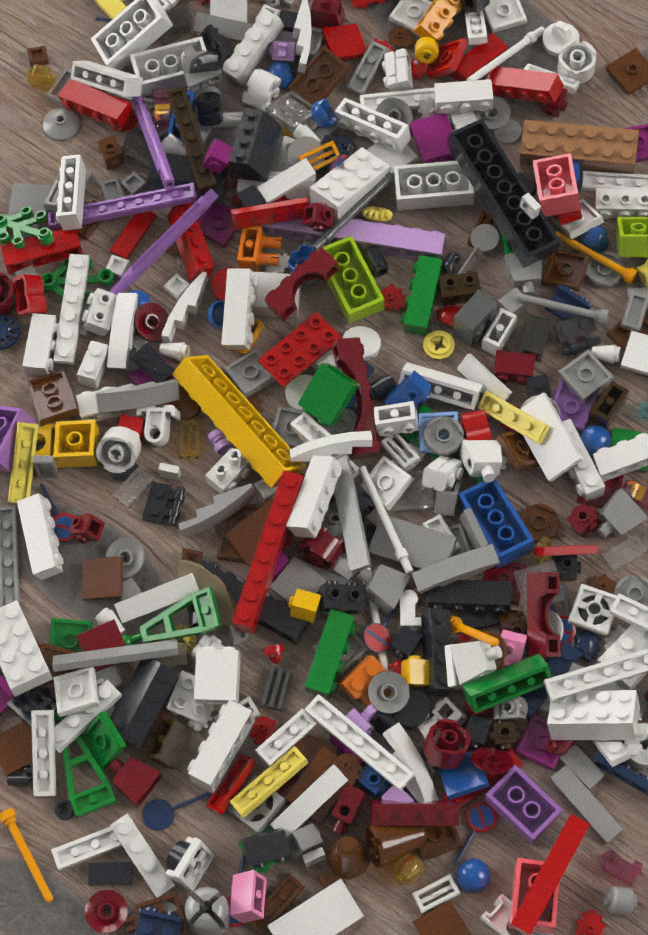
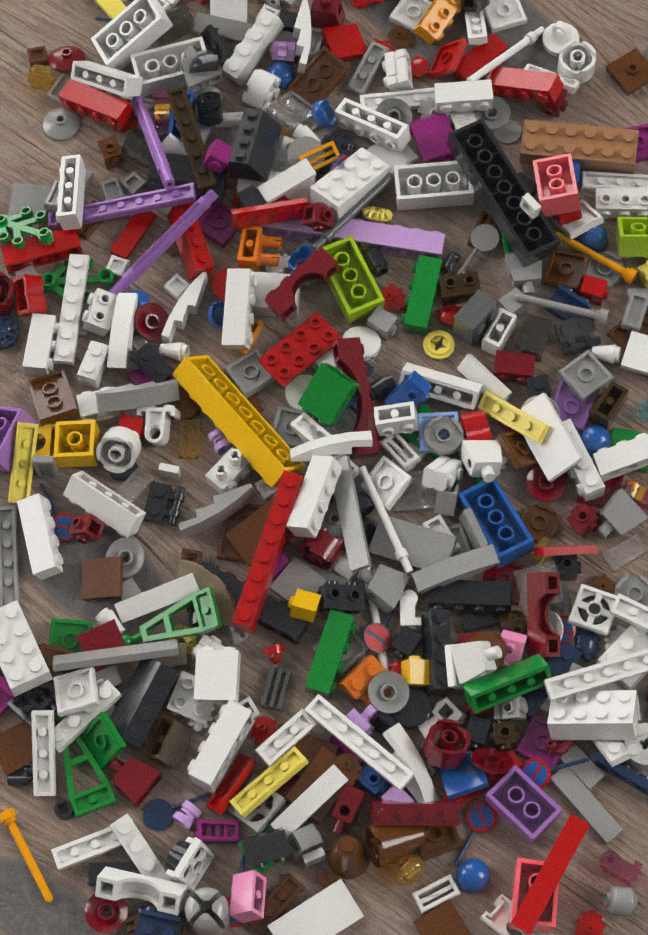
(63, 57): none -> dark red dish
(104, 504): none -> white brick
(120, 884): none -> white arch
(187, 814): none -> lavender wheel
(216, 839): none -> magenta slope
(383, 323): none -> light grey brick
(426, 50): yellow head -> none
(458, 626): light orange piece -> none
(534, 485): none -> dark red dish
(540, 771): none -> piece
(594, 289): none -> red brick

